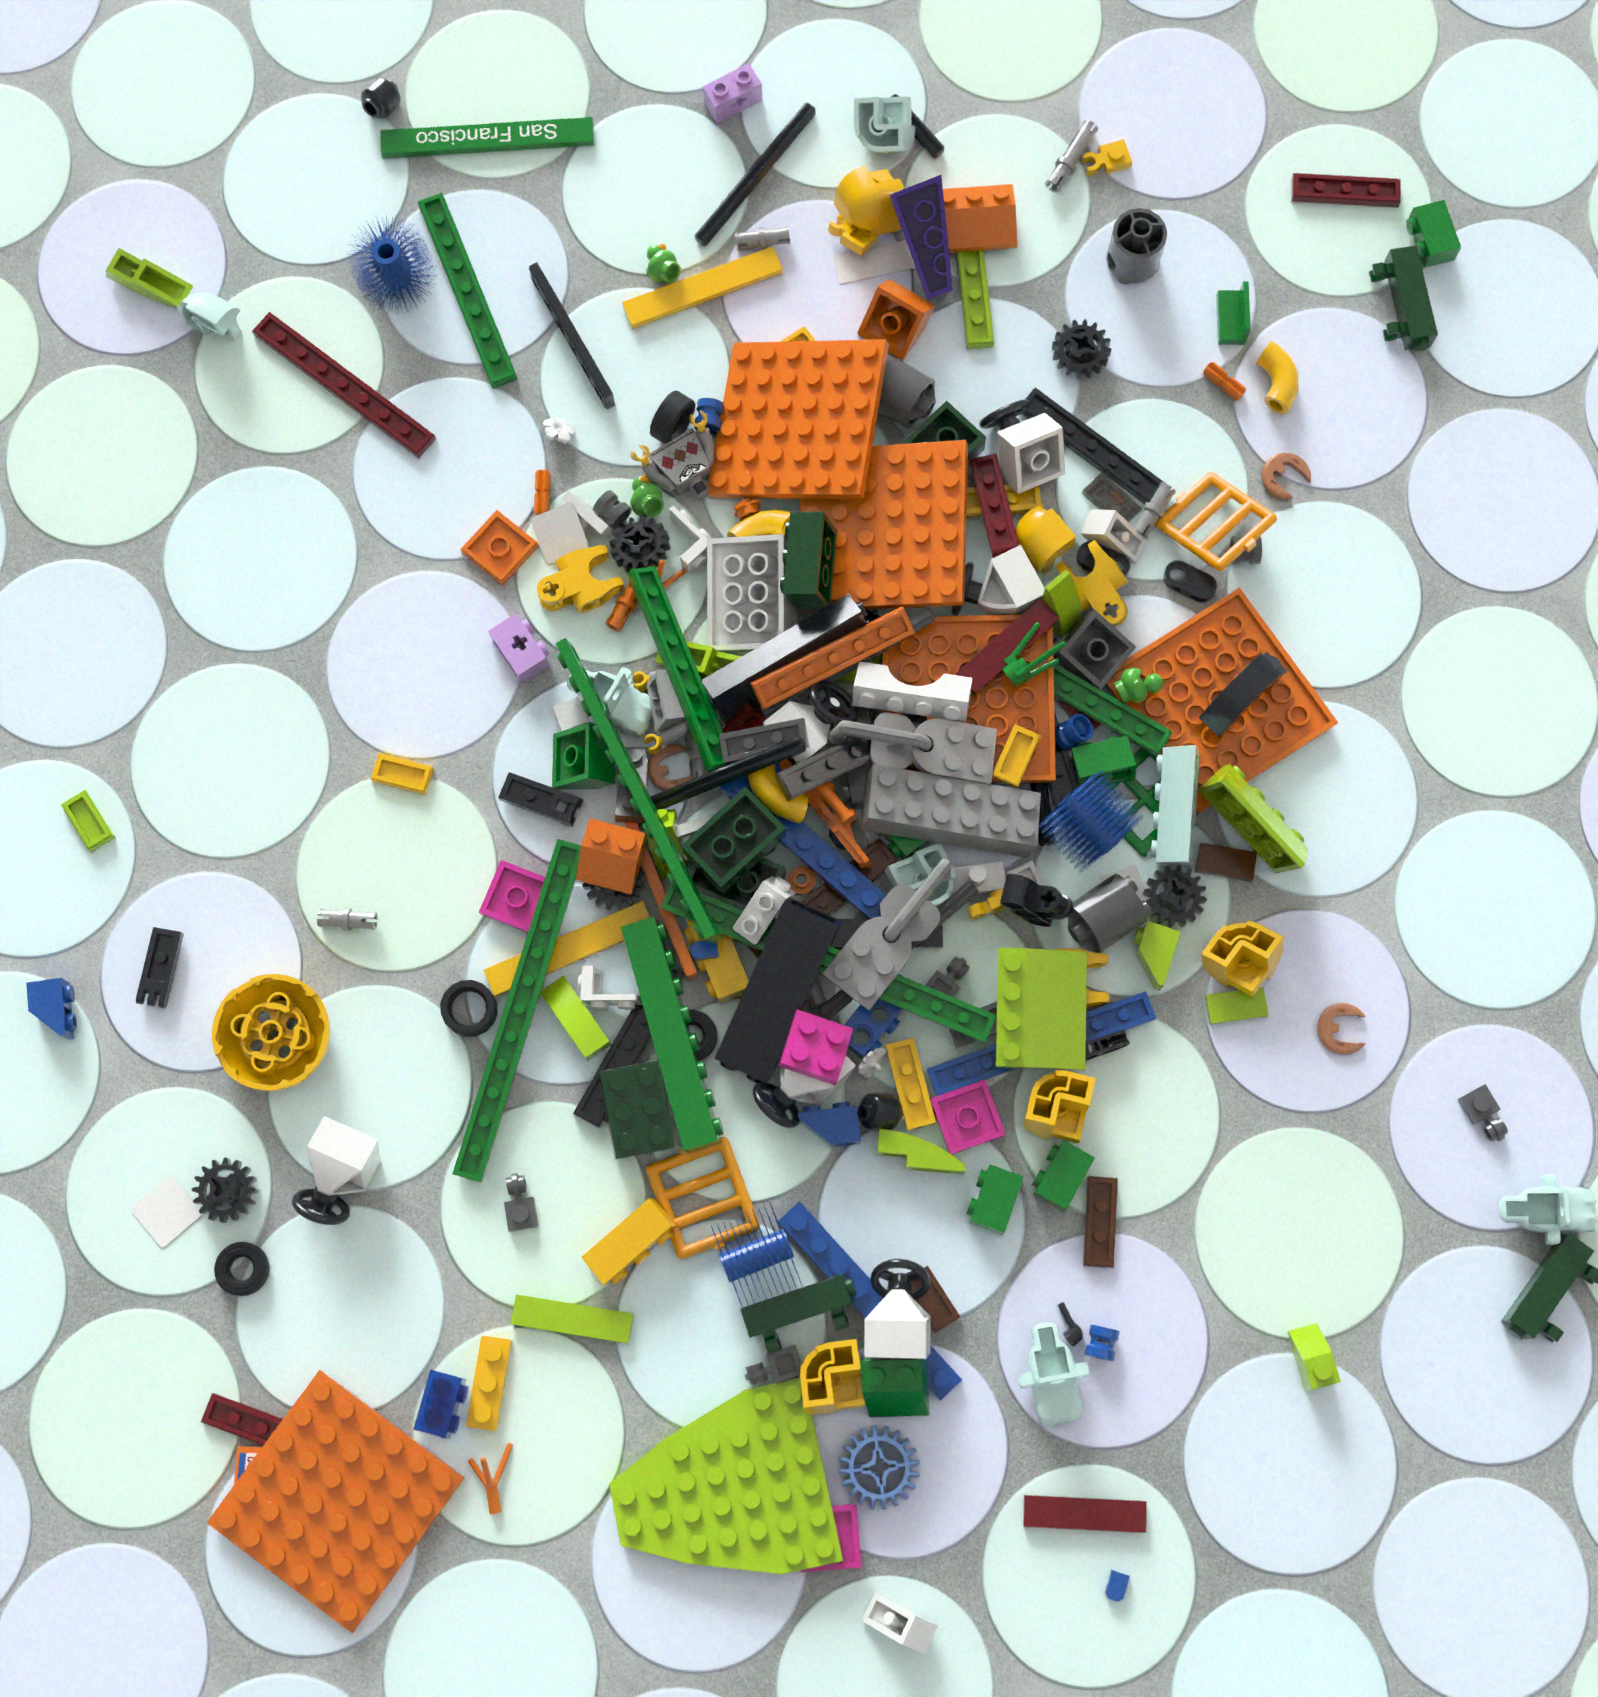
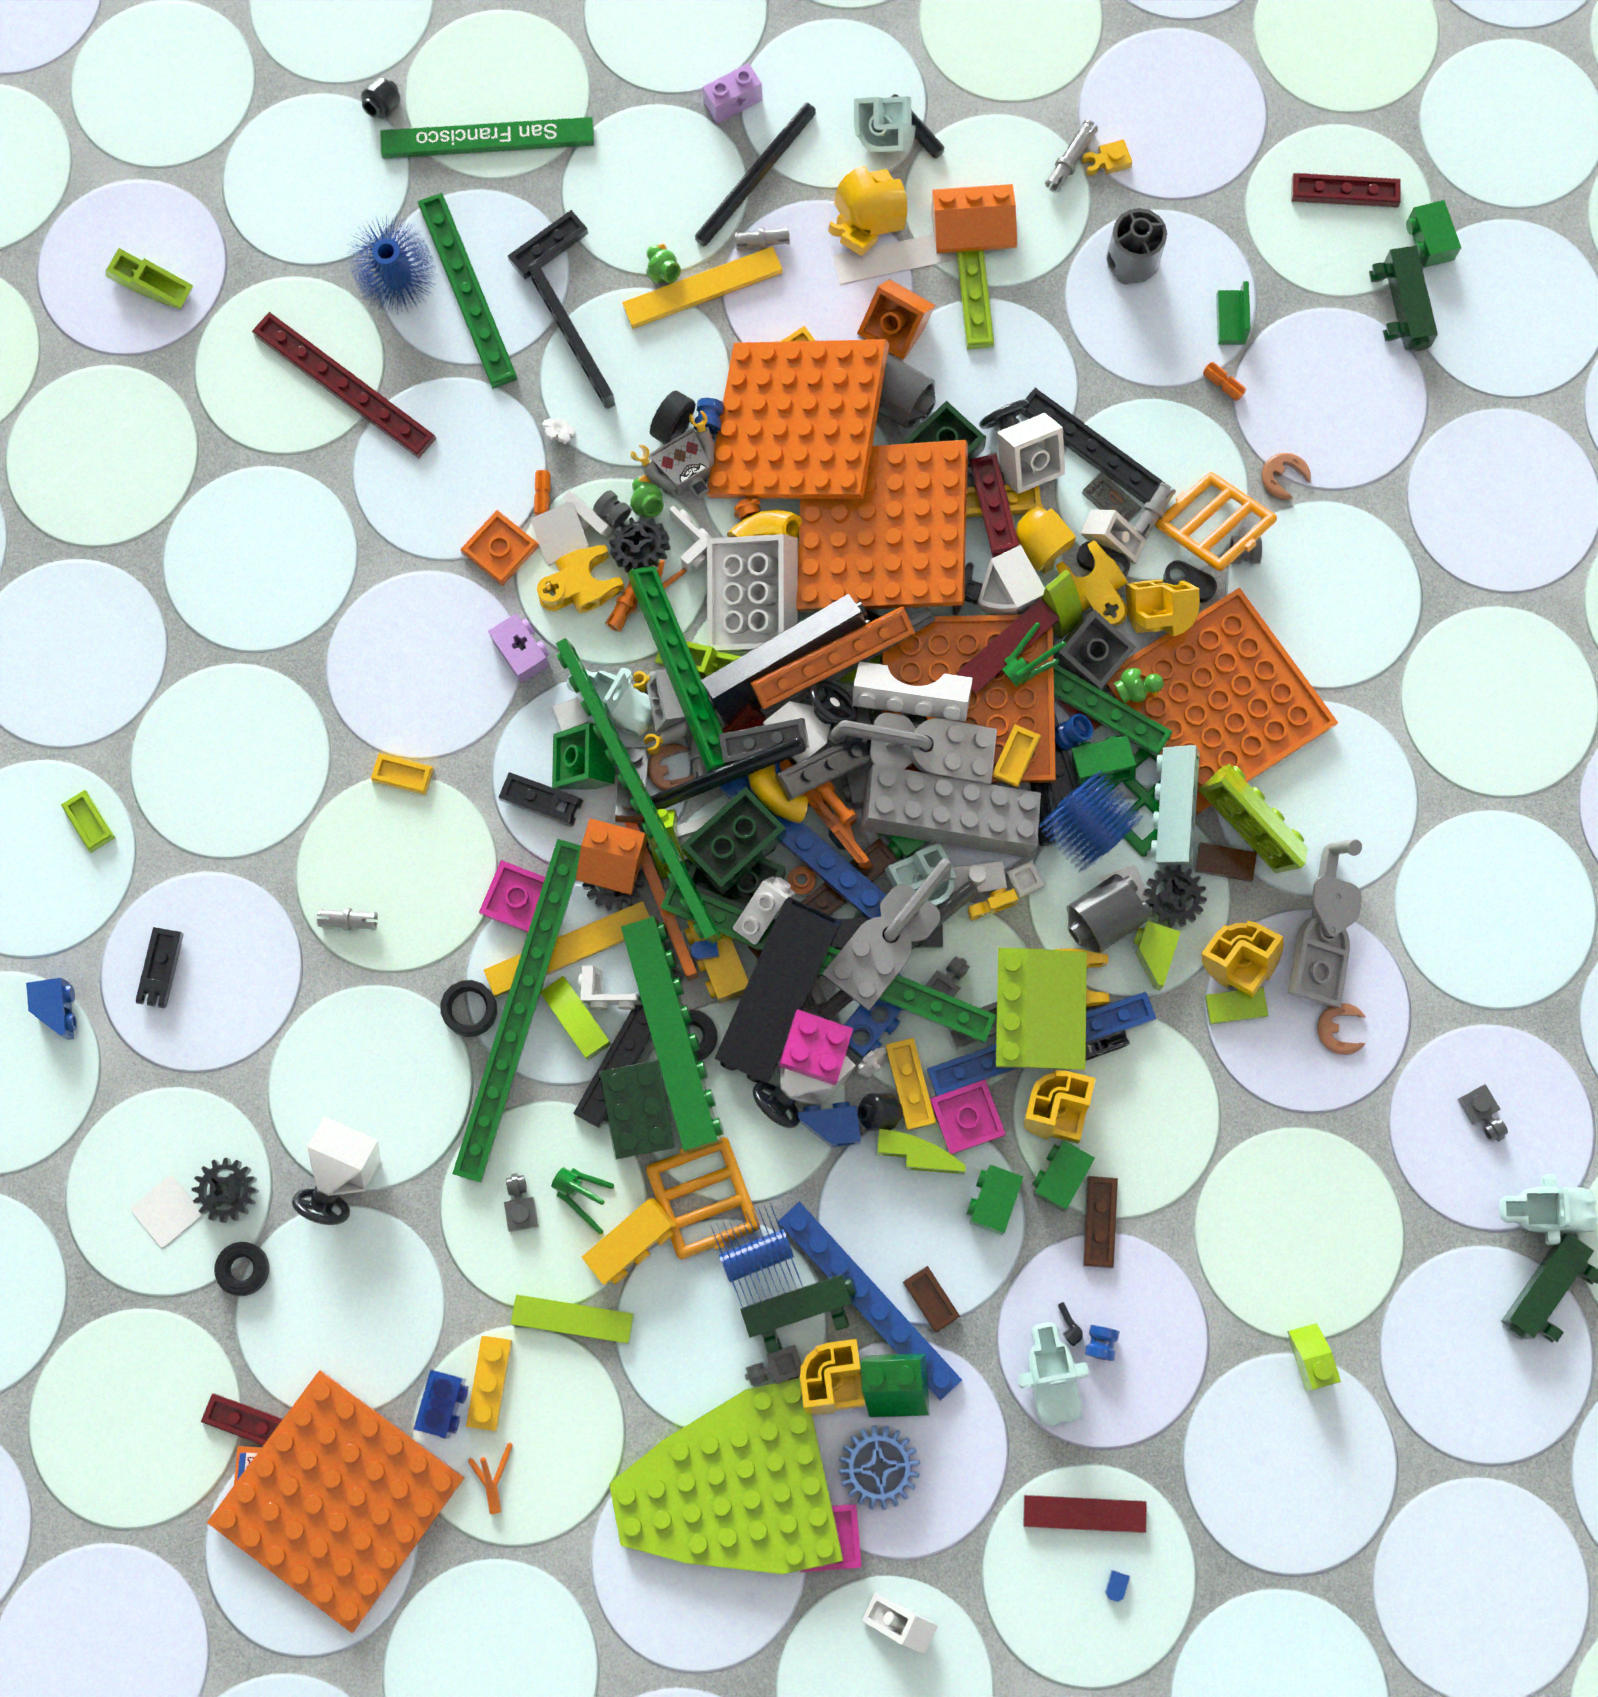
(208, 313): light aqua brick -> none
(238, 1026): yellow brick -> none
(548, 243): none -> black plate
(568, 1183): none -> green plant
(809, 561): dark green brick -> none
(898, 1322): white piece -> none
(925, 231): dark purple wedge -> none
(1033, 901): black piece -> none
(1083, 360): black gear -> none
(1162, 606): none -> yellow brick
(1242, 693): black arch -> none
(1283, 376): yellow cylinder -> none
(1322, 940): none -> light grey plate

